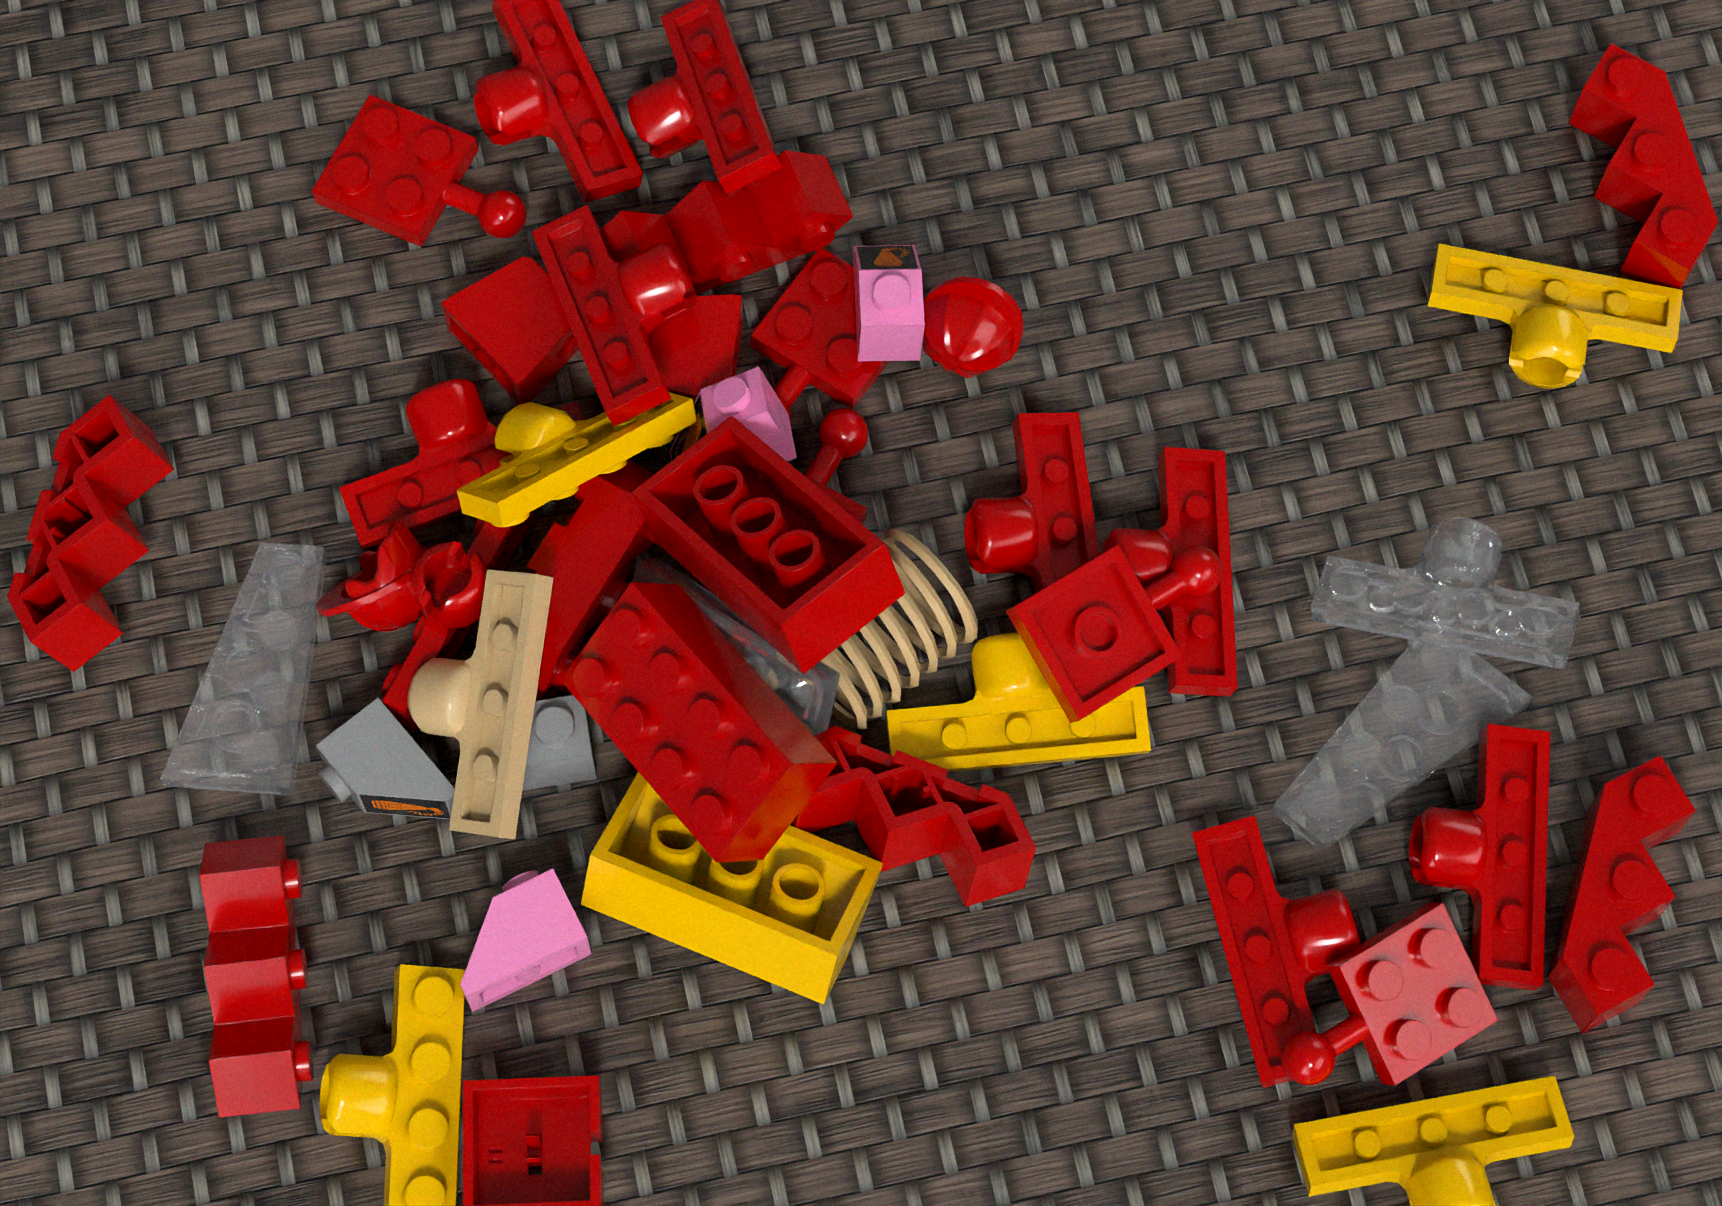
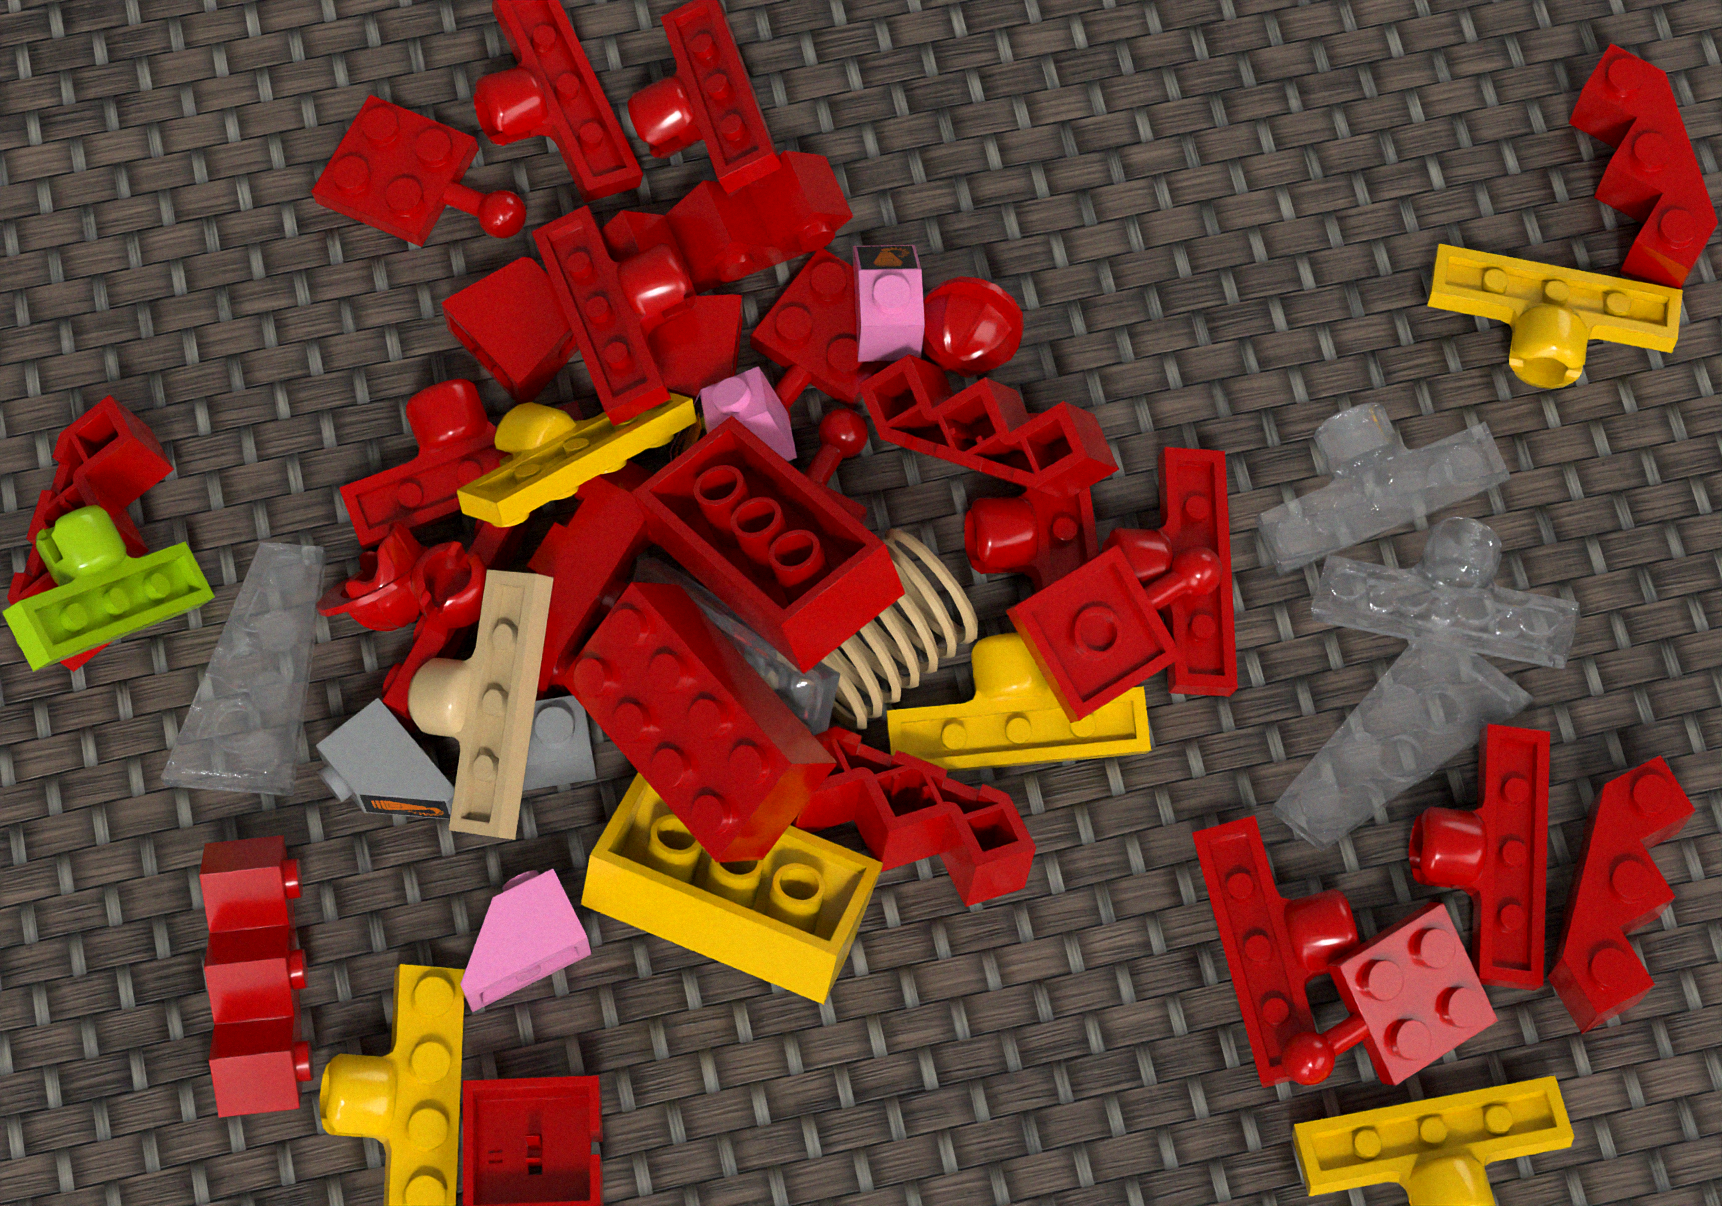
(100, 589): none -> lime plate
(987, 429): none -> red brick
(1376, 485): none -> clear plate

